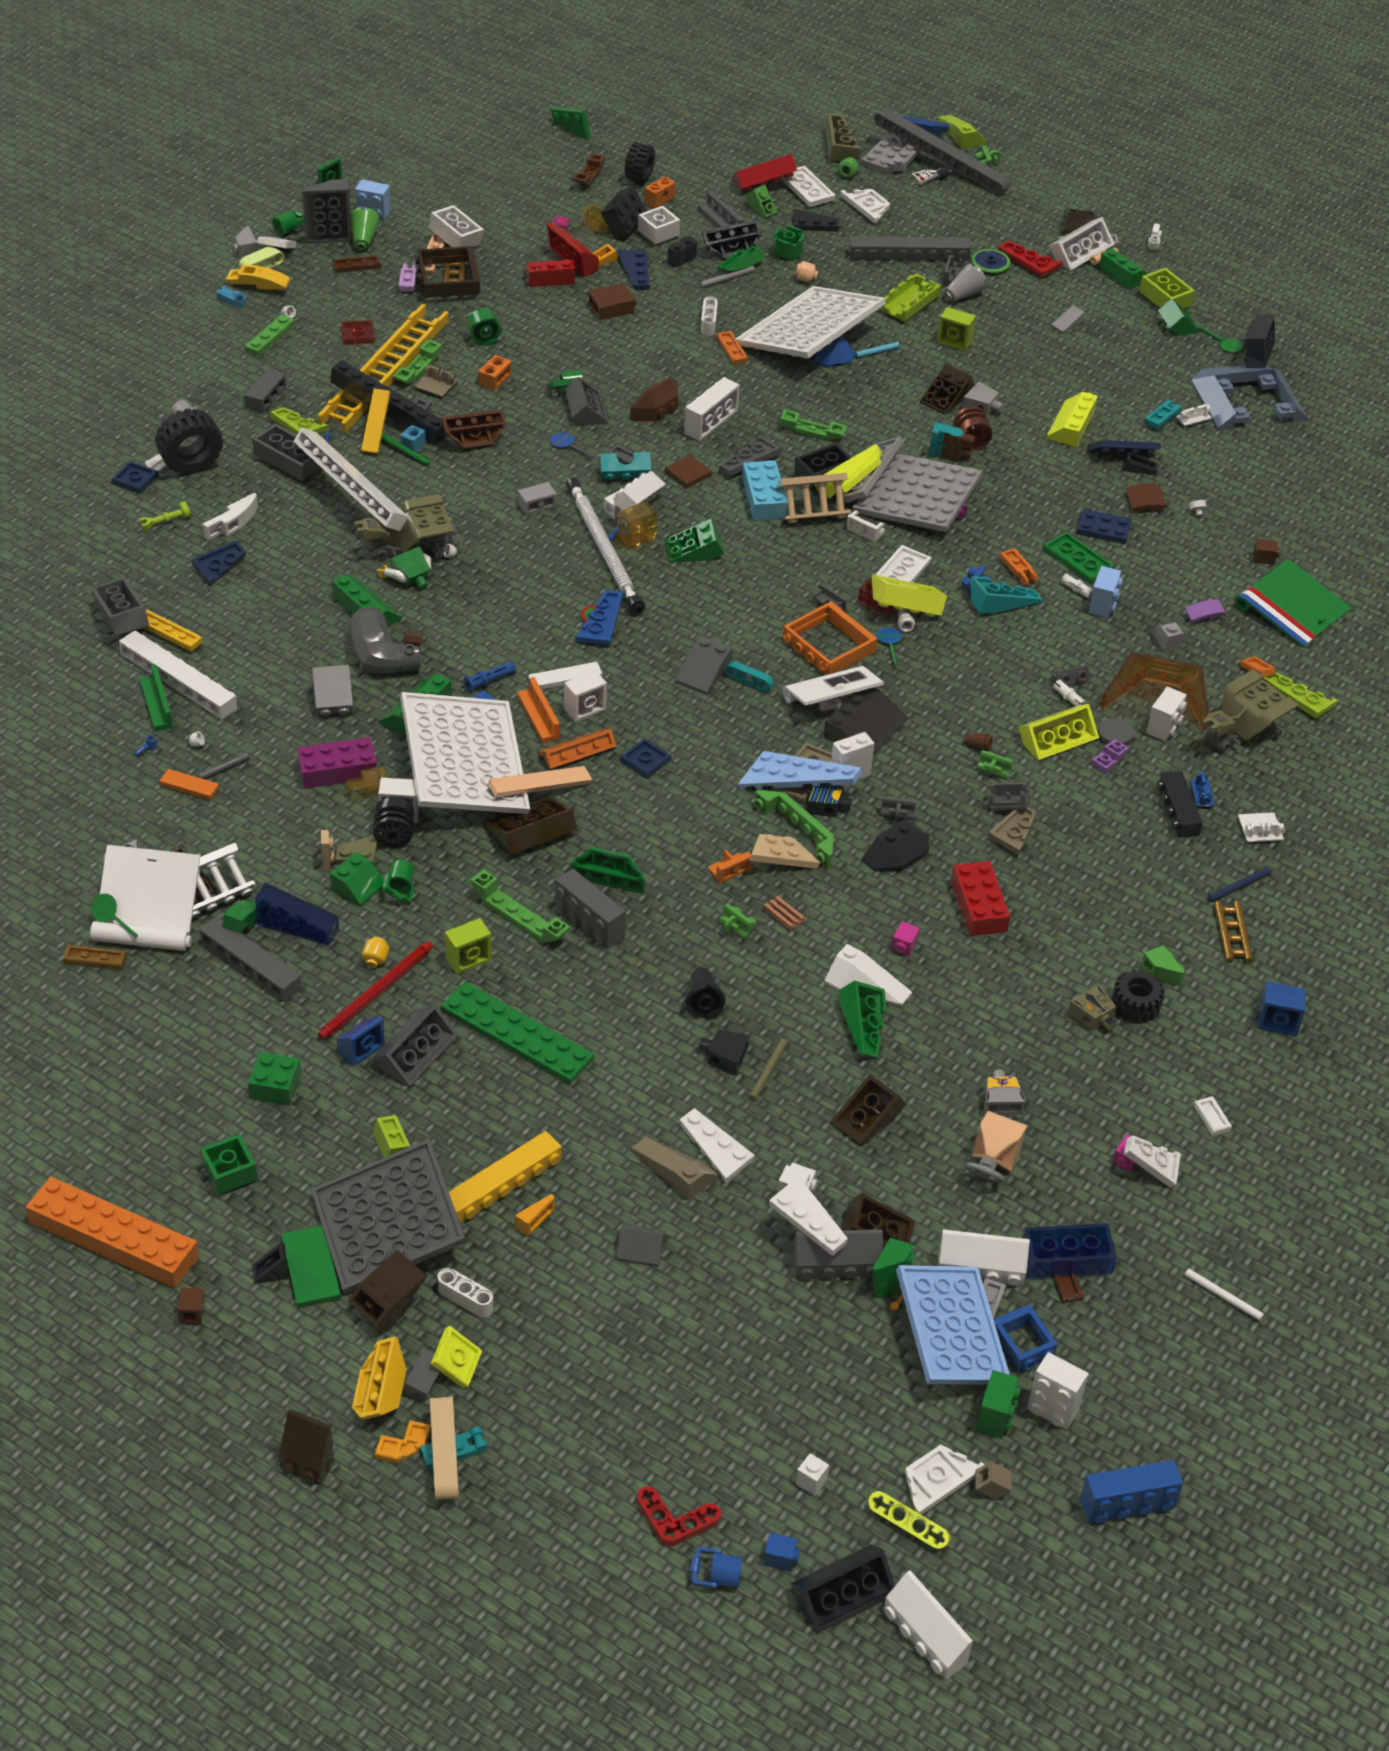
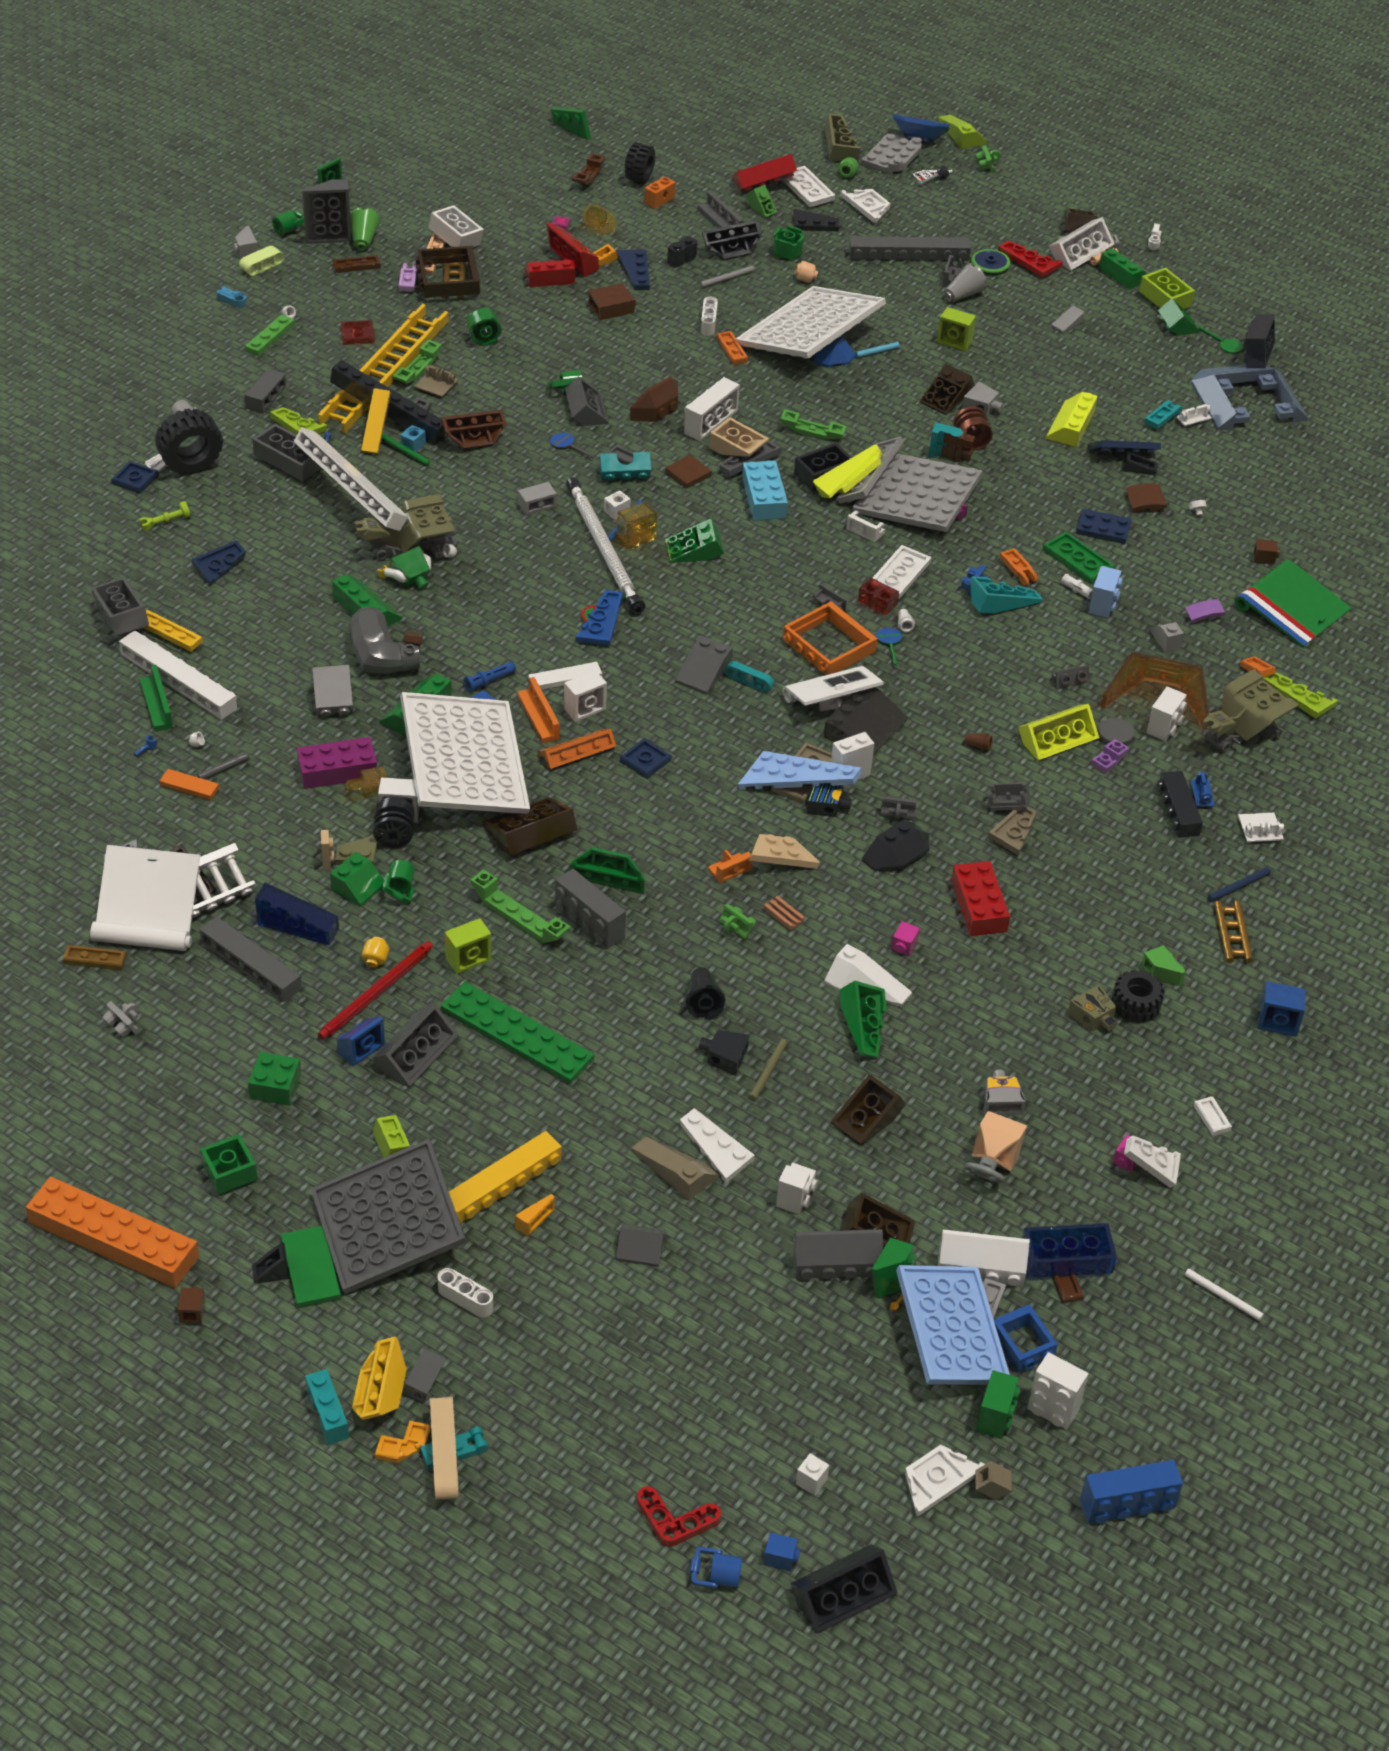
(104, 909): green piece -> none
(126, 1025): none -> light grey hips
(236, 516): white slope -> none
(240, 916): green slope -> none
(261, 276): yellow slope -> none
(276, 242): white tile -> none
(306, 1447): dark brown slope -> none
(329, 1410): none -> teal arch
(373, 196): light blue brick -> none
(388, 1290): dark brown slope -> none
(456, 1357): neon yellow plate -> none
(495, 372): orange brick -> none
(539, 781): light nougat tile -> none
(623, 212): black brick -> none
(639, 491): white brick -> none
(659, 225): white brick -> none
(735, 439): none -> tan slope
(742, 259): green slope -> none
(771, 800): bright green slope -> none
(807, 1214): white wing -> none
(821, 481): tan fence -> none
(908, 595): neon yellow slope -> none
(908, 1522): neon yellow beam -> none
(910, 297): lime piece -> none
(928, 1626): white slope -> none
(942, 151): dark grey beam -> none
(995, 764): bright green hips -> none
(1068, 694): white pin -> none

